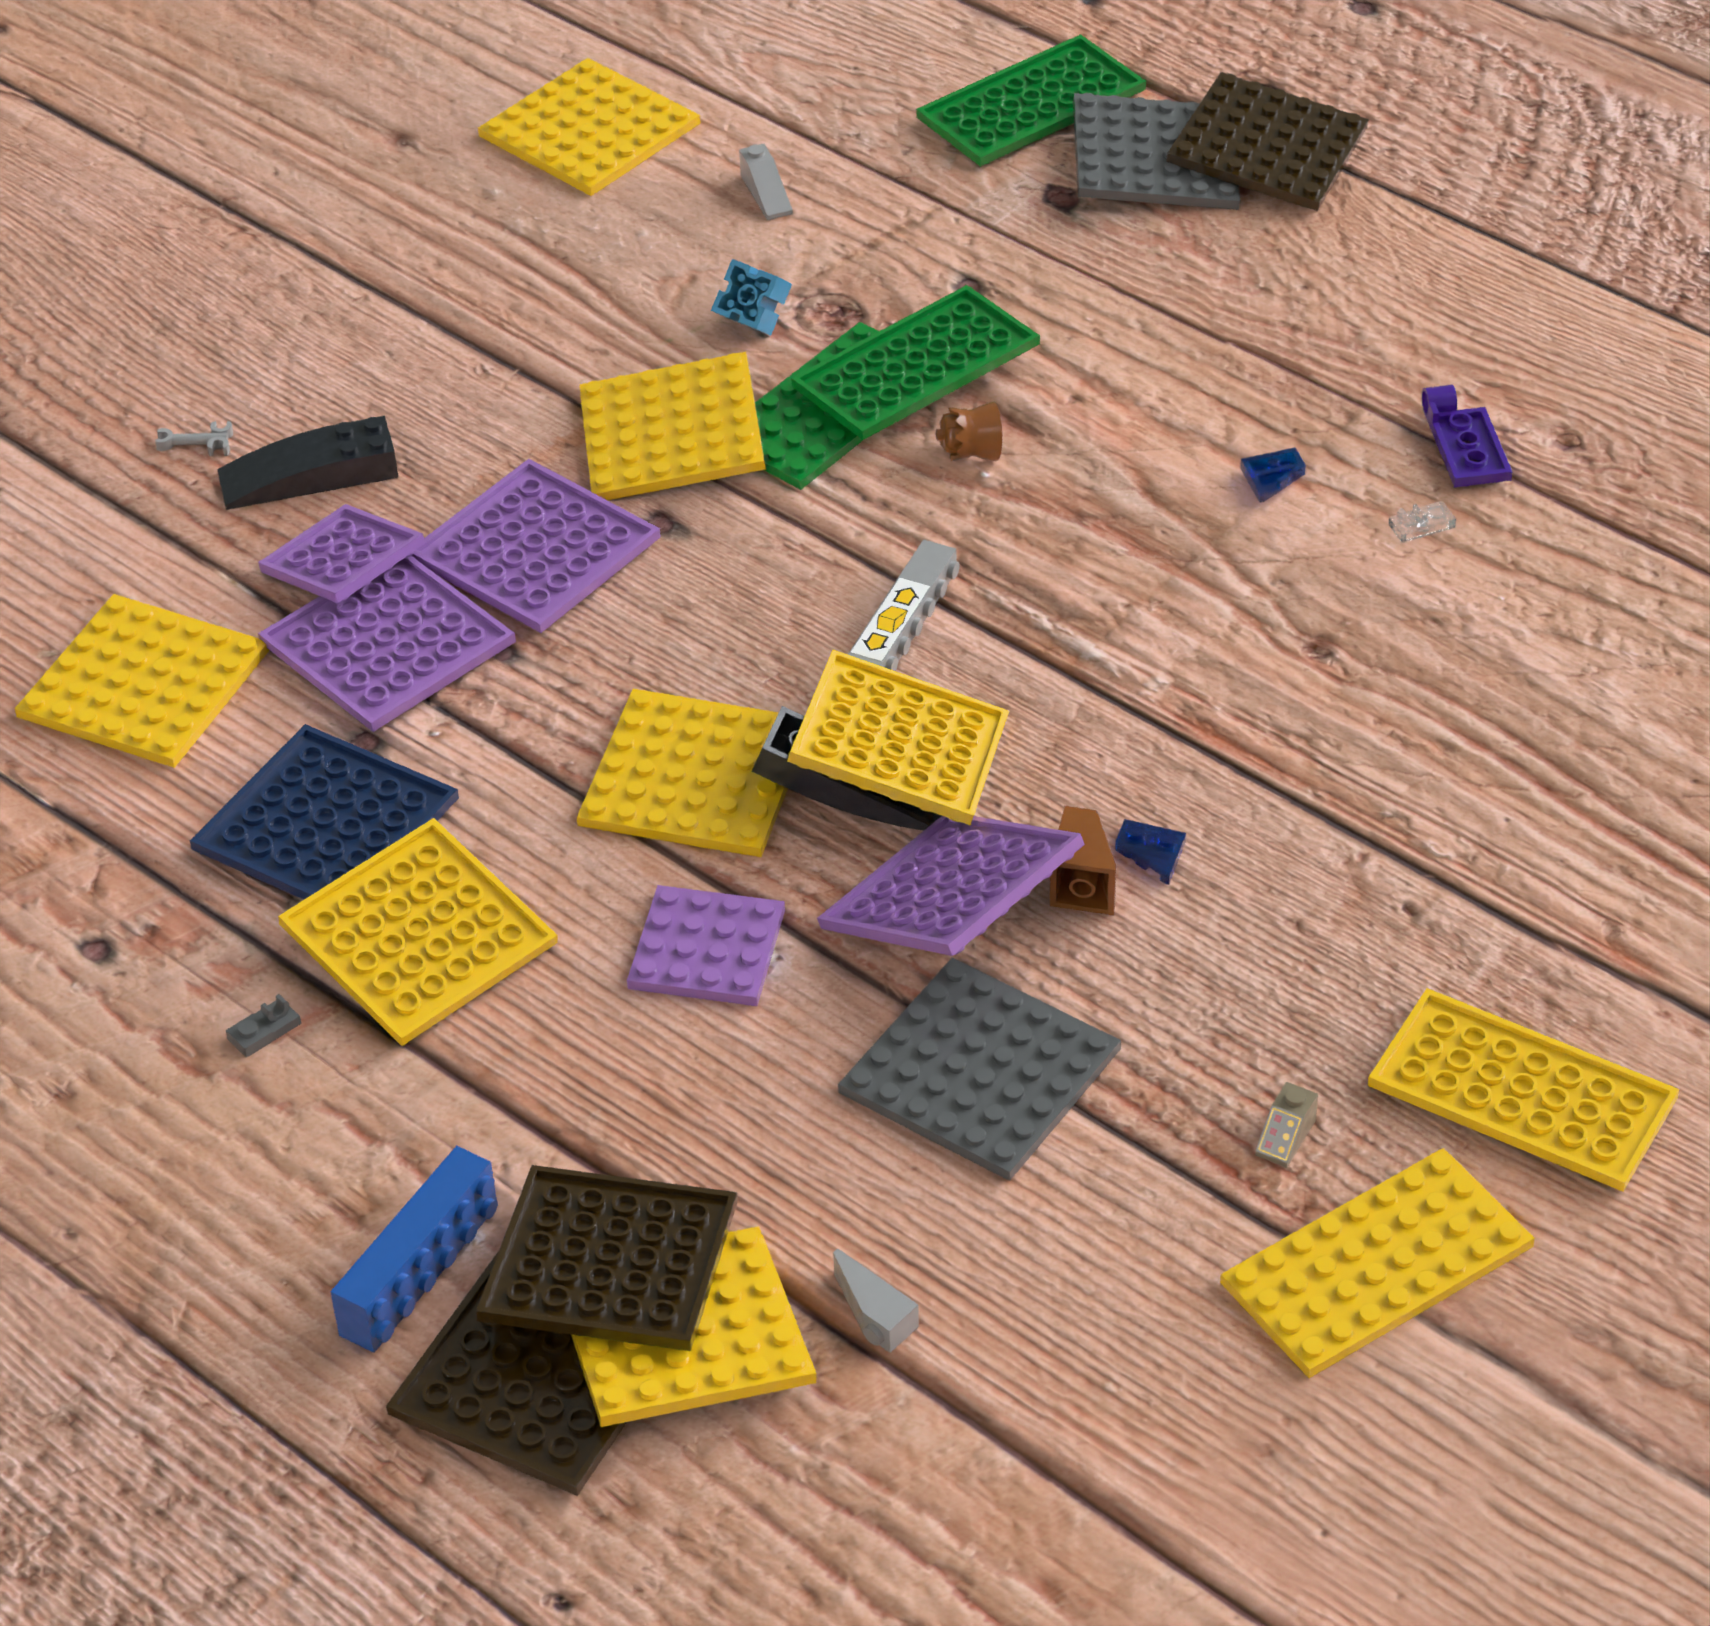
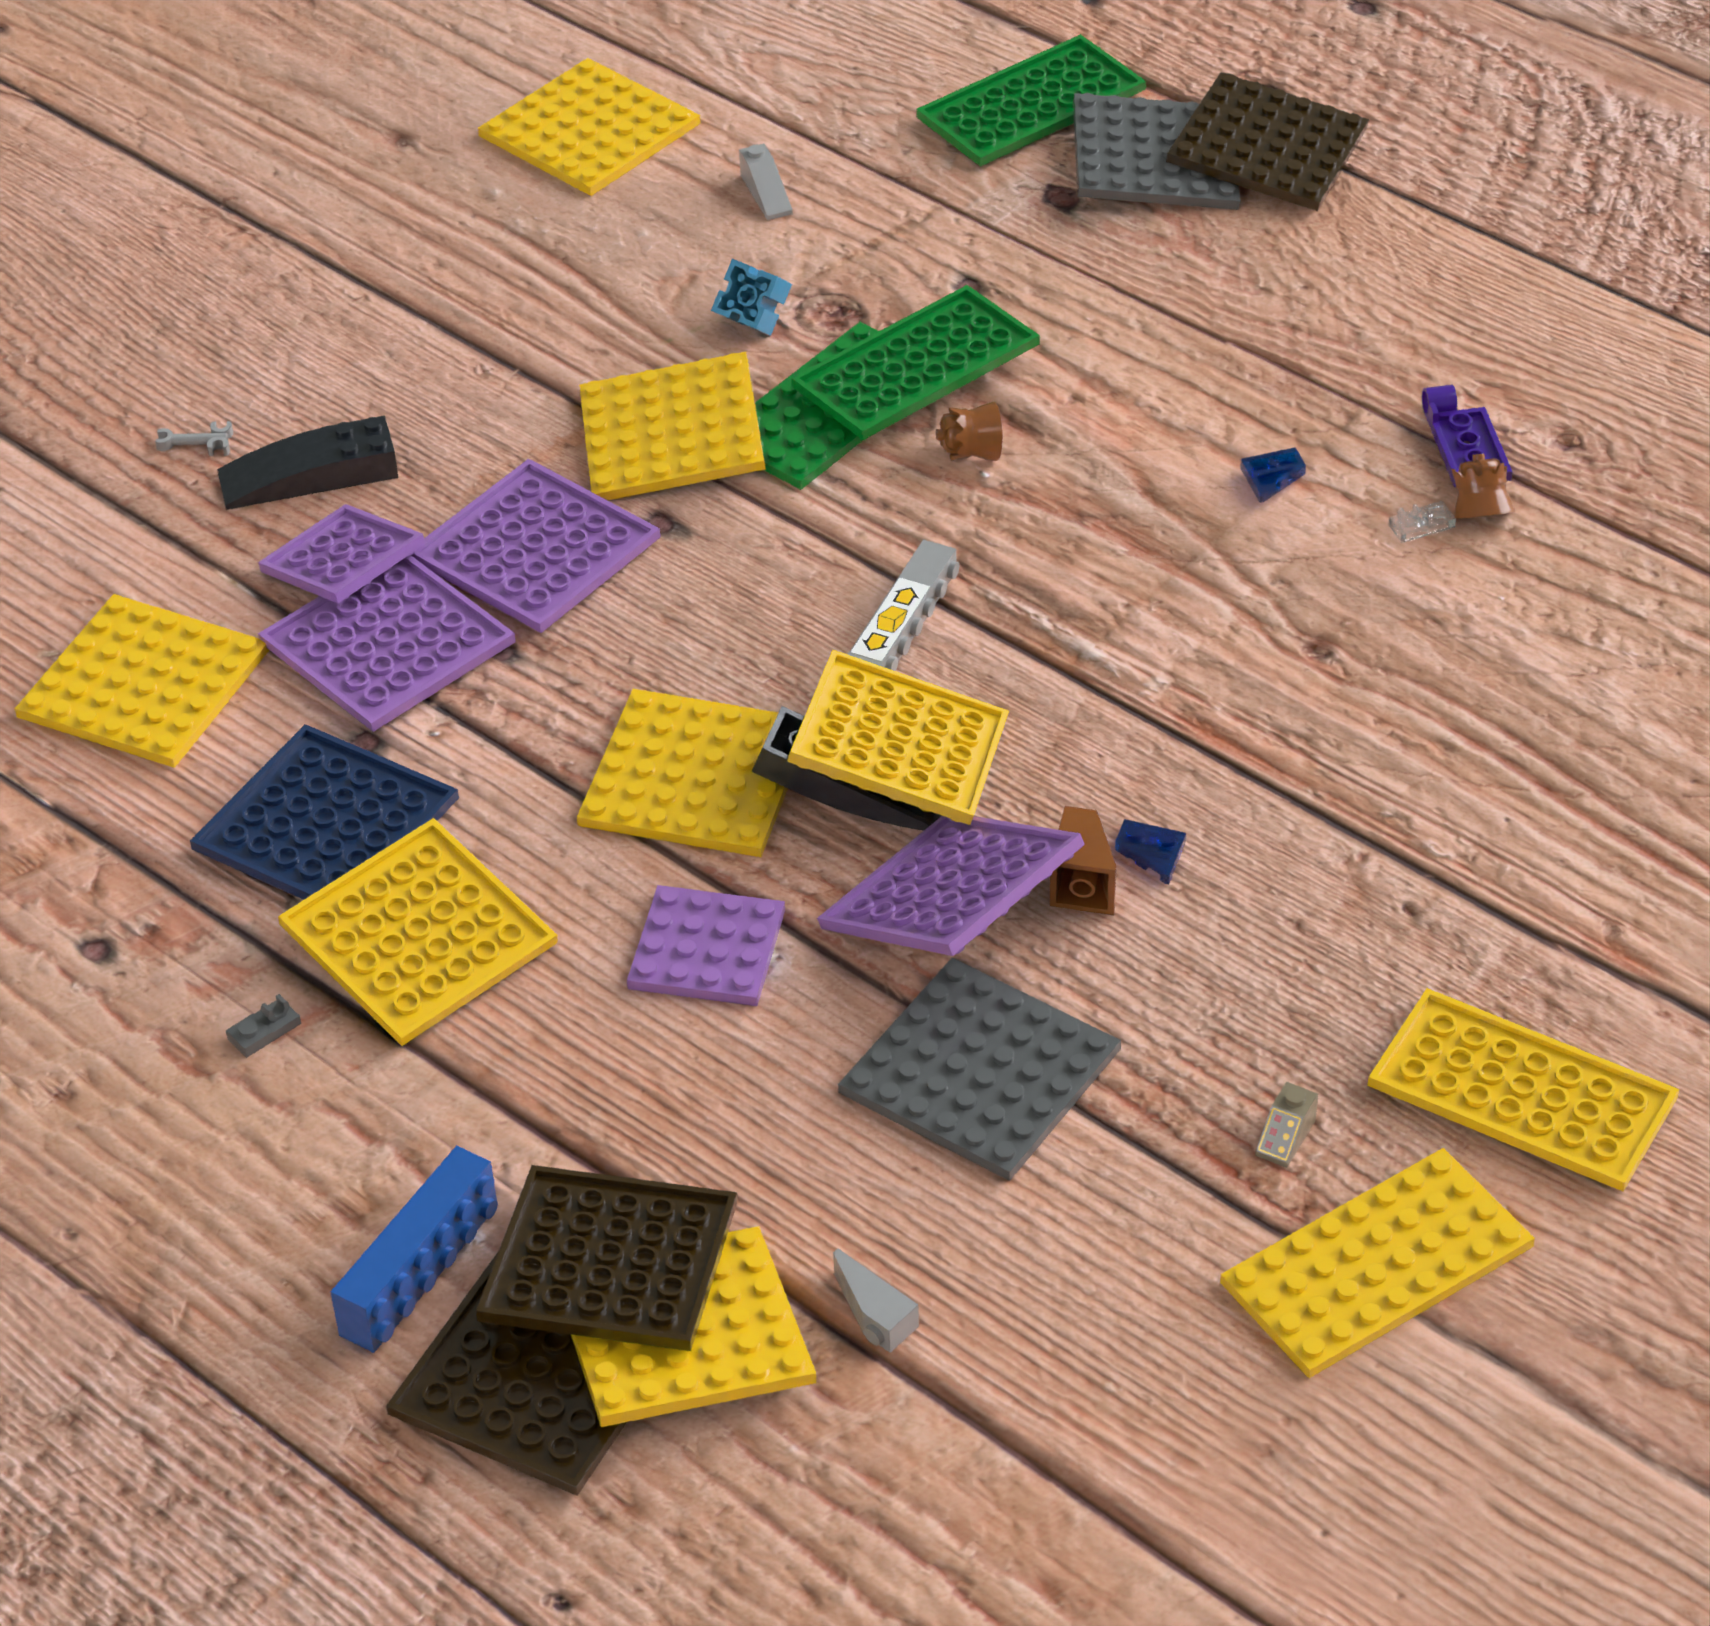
(1481, 488): none -> dark orange hat

